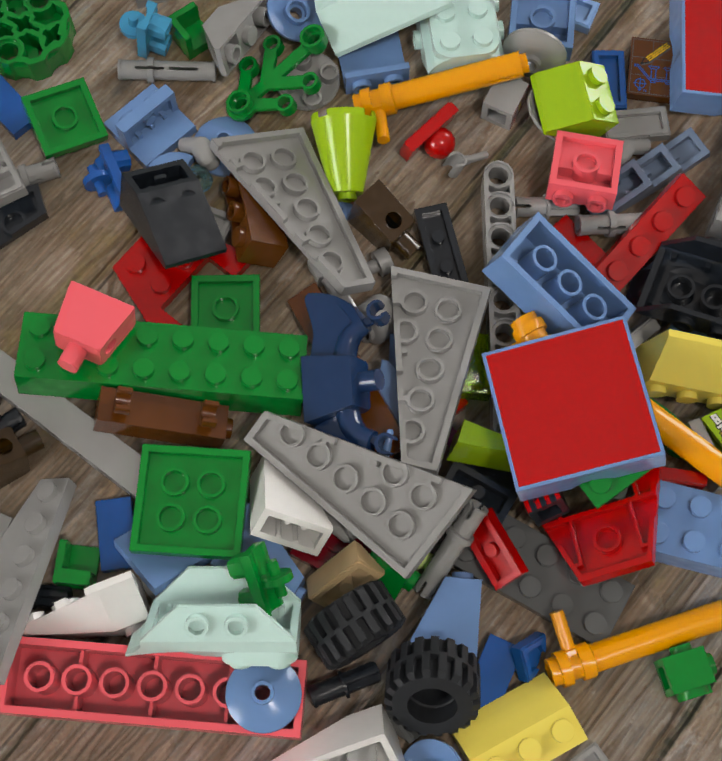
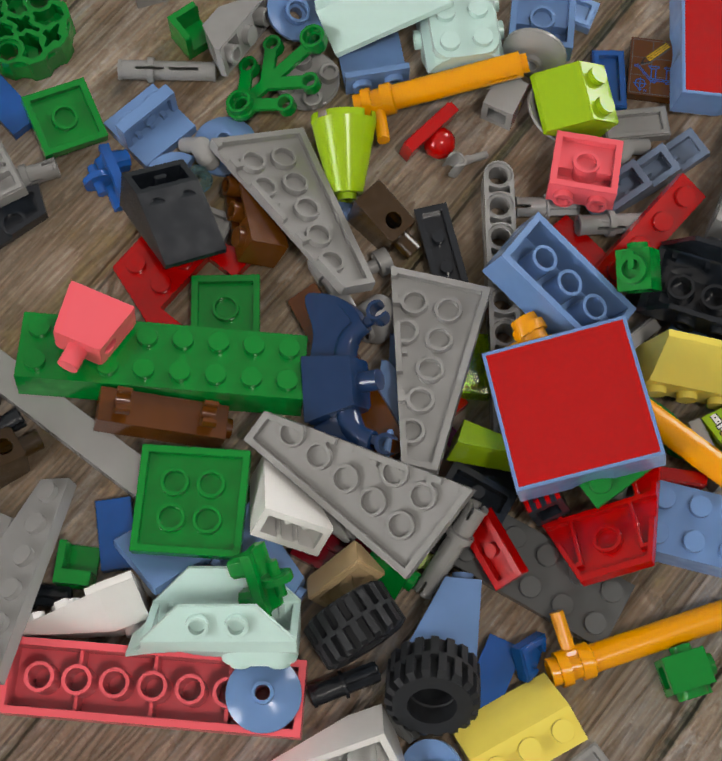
(149, 30): dark azure hips -> none
(638, 269): none -> green brick

